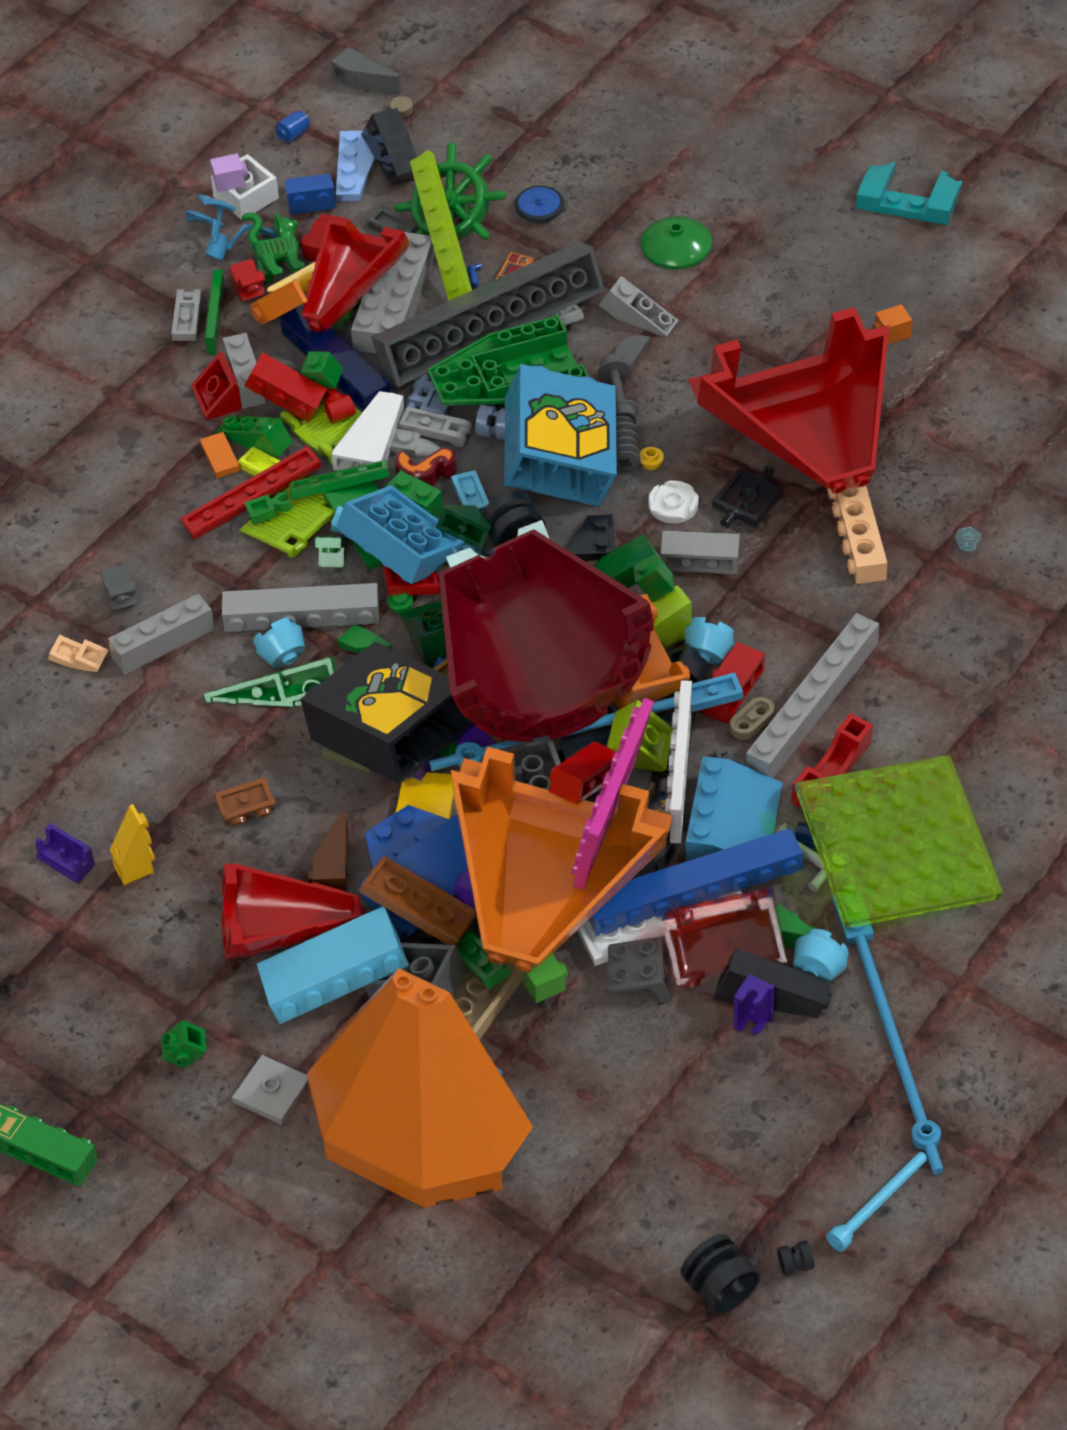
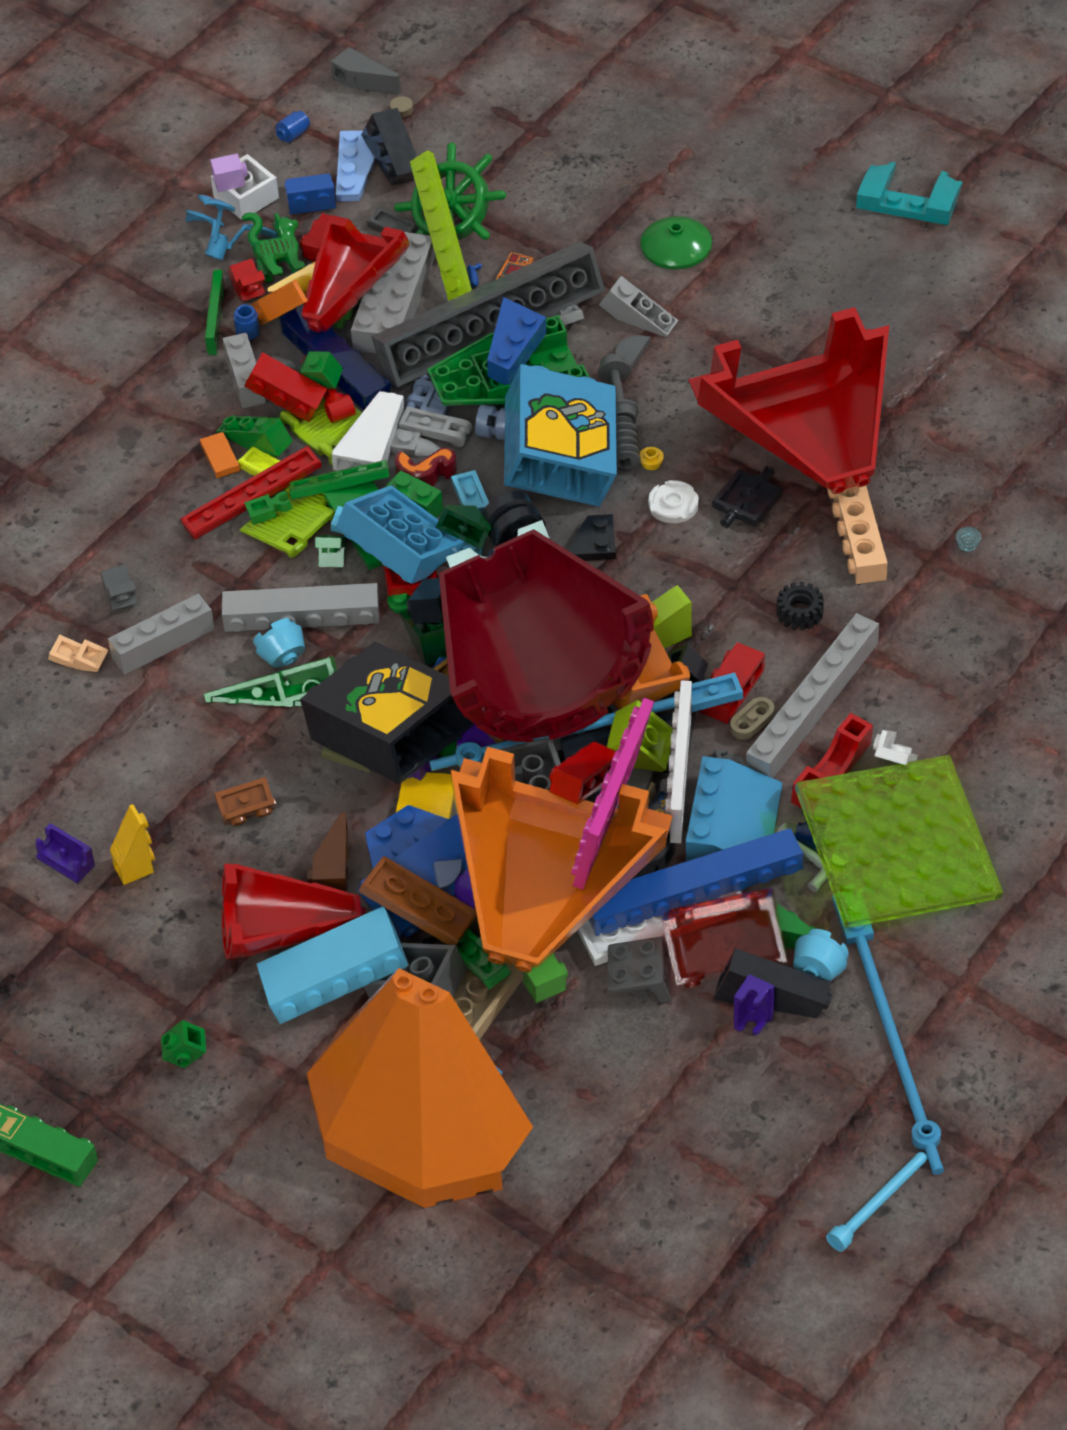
(186, 315): light grey plate -> none
(217, 389): red slope -> none
(246, 321): none -> blue brick
(271, 1089): light grey plate -> none
(358, 639): green slope -> none
(426, 602): none -> black brick
(446, 872): none -> sand blue tile
(514, 340): none -> blue wedge
(539, 203): blue wheel -> none
(640, 565): green wedge -> none
(700, 552): light grey brick -> none
(709, 640): medium azure cone -> none
(720, 1274): black wheel -> none
(795, 1258): black wheel -> none
(800, 617): none -> black tyre
(888, 750): none -> white bracket
(898, 320): orange brick -> none

